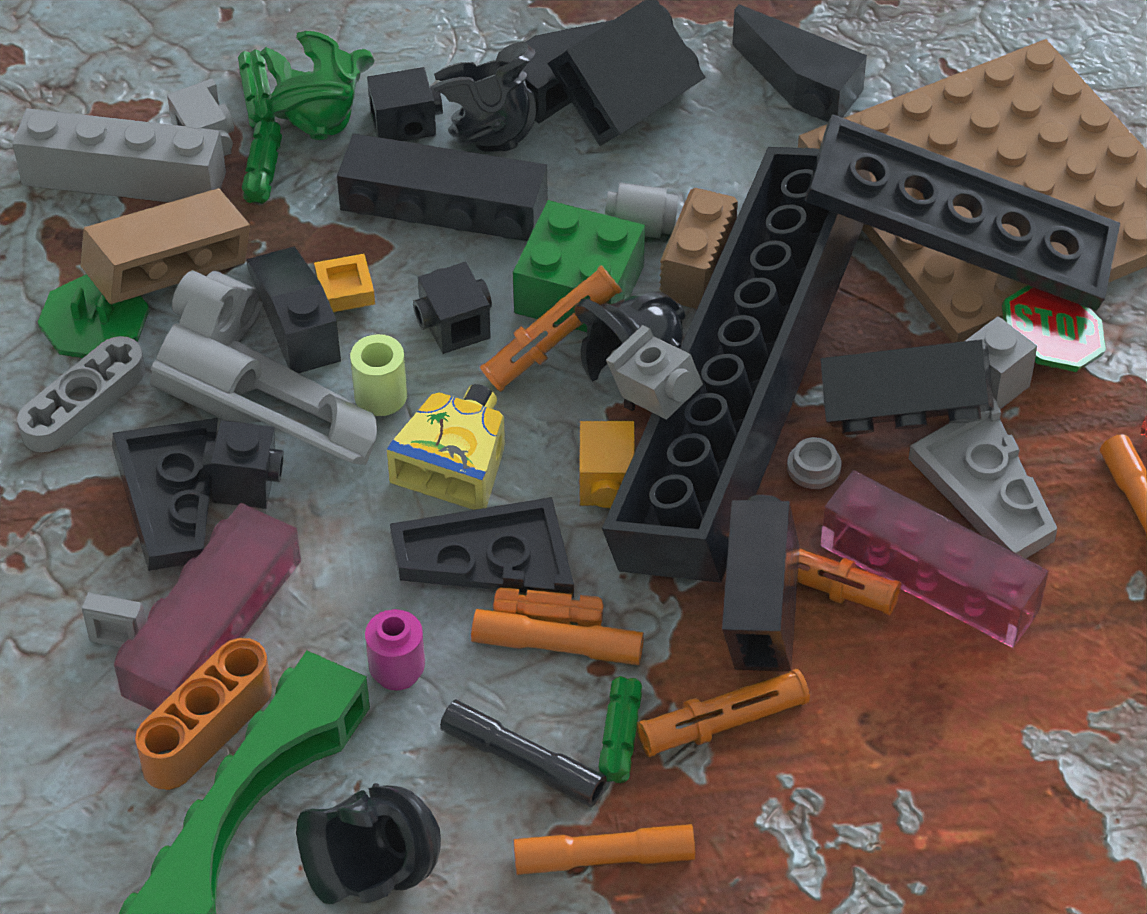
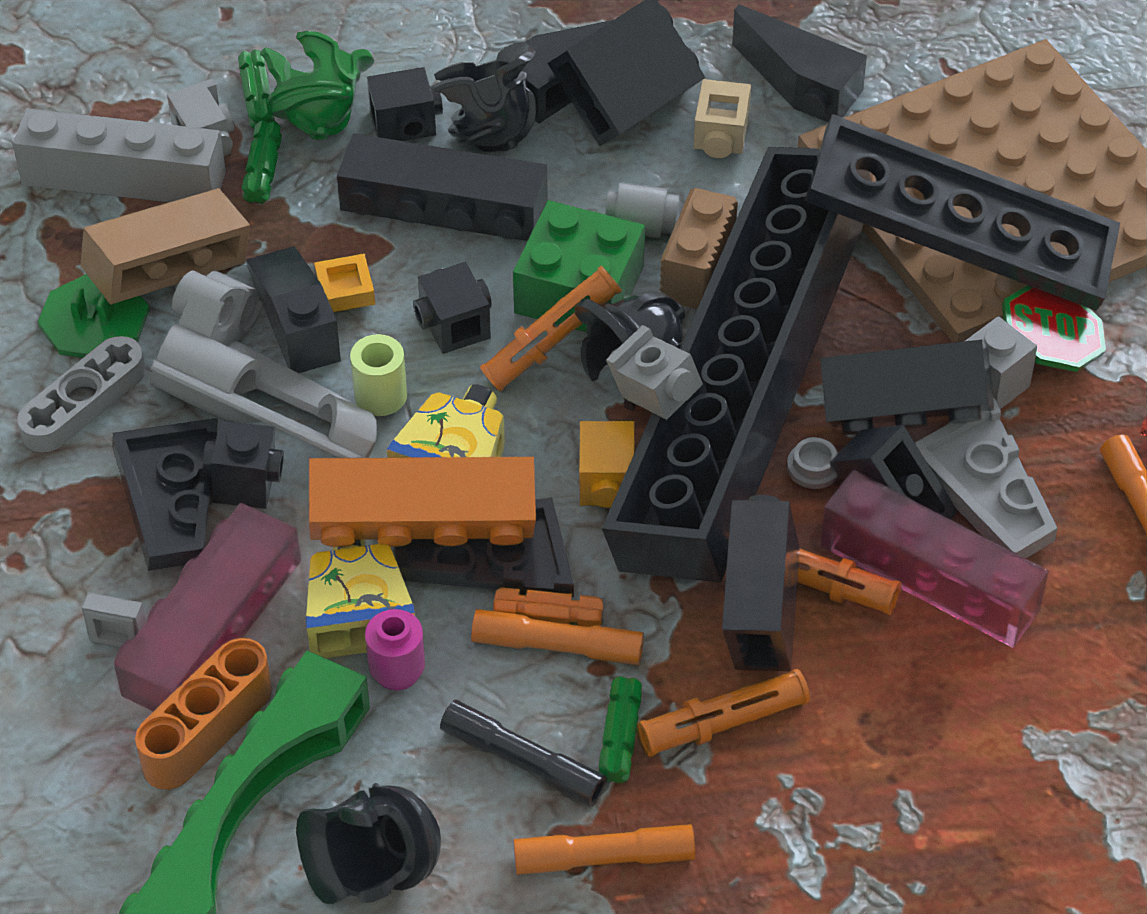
(347, 592): none -> torso
(421, 500): none -> orange brick
(721, 130): none -> tan brick
(896, 462): none -> black slope

